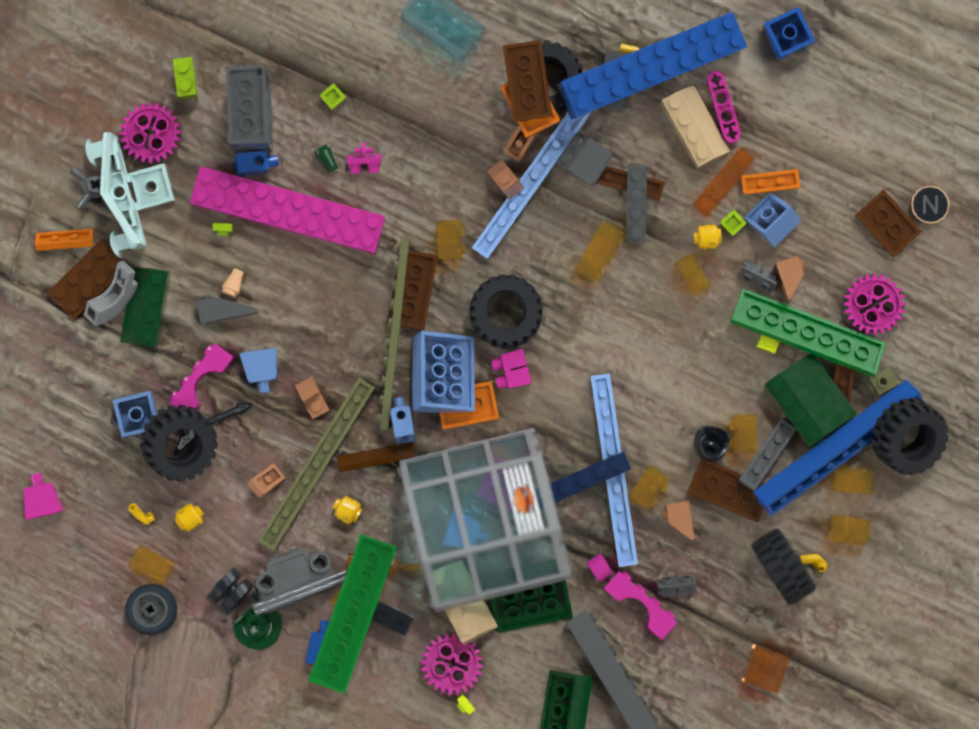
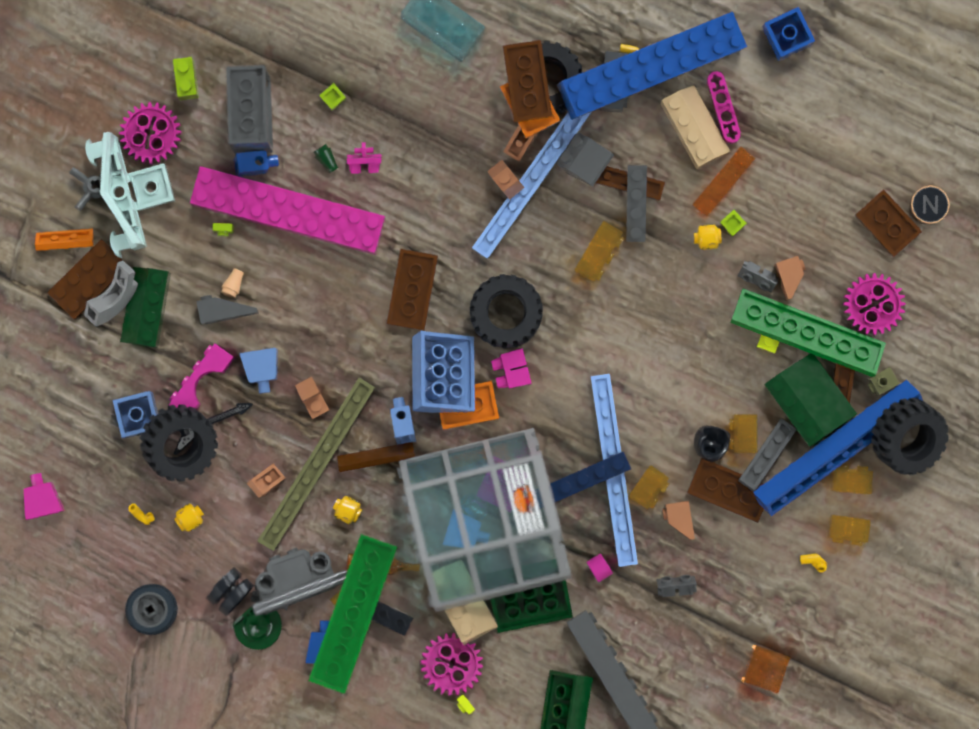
(151, 564): clear yellow brick -> none
(394, 325): olive plate -> none
(449, 240): clear yellow brick -> none
(659, 621): dark pink arch -> none
(692, 275): clear yellow brick -> none
(770, 182): orange plate -> none
(772, 219): medium blue slope -> none
(783, 566): black tyre -> none

